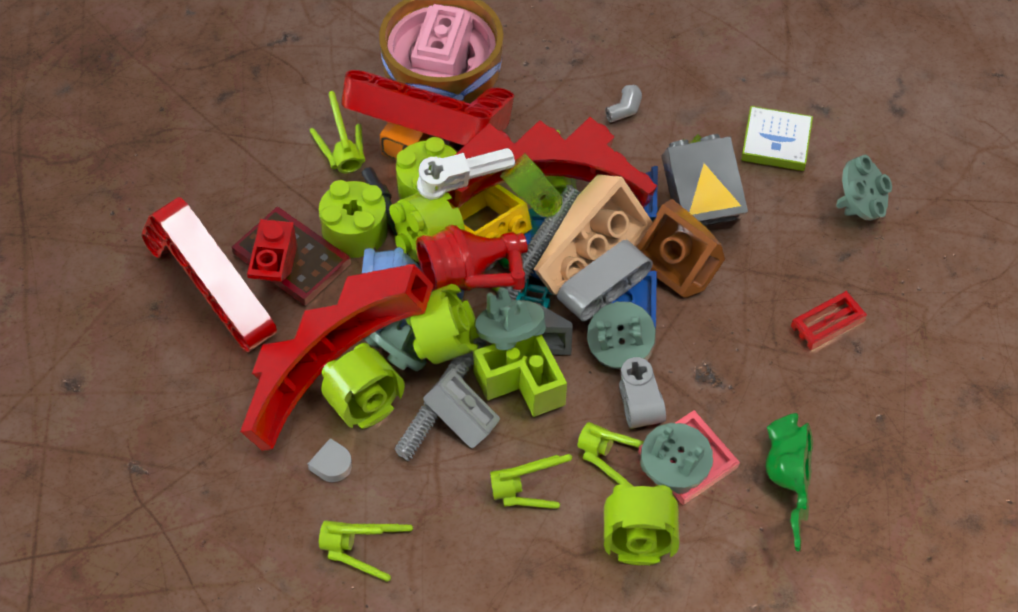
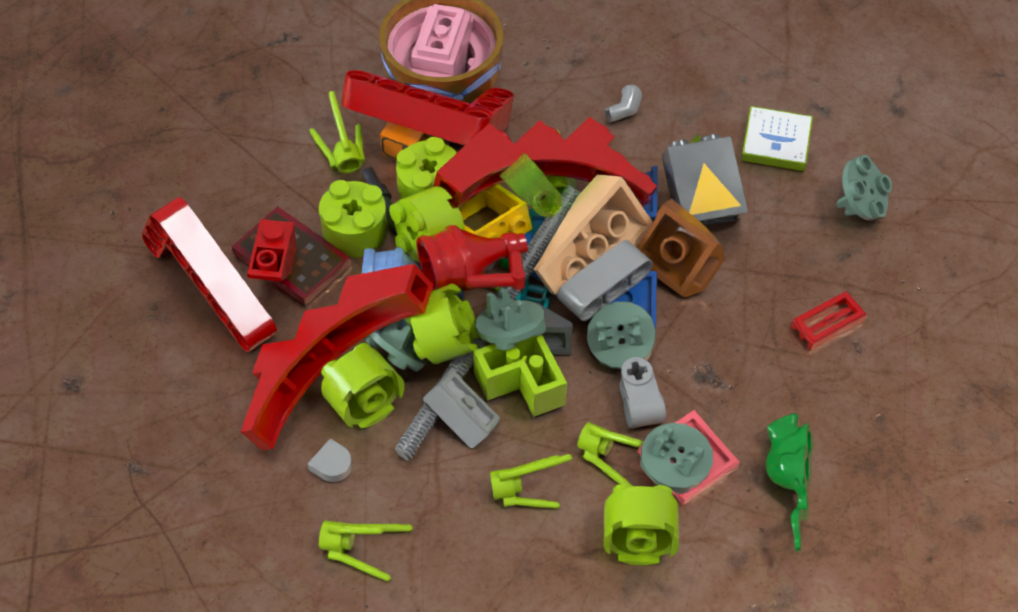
(456, 170): white connector -> none

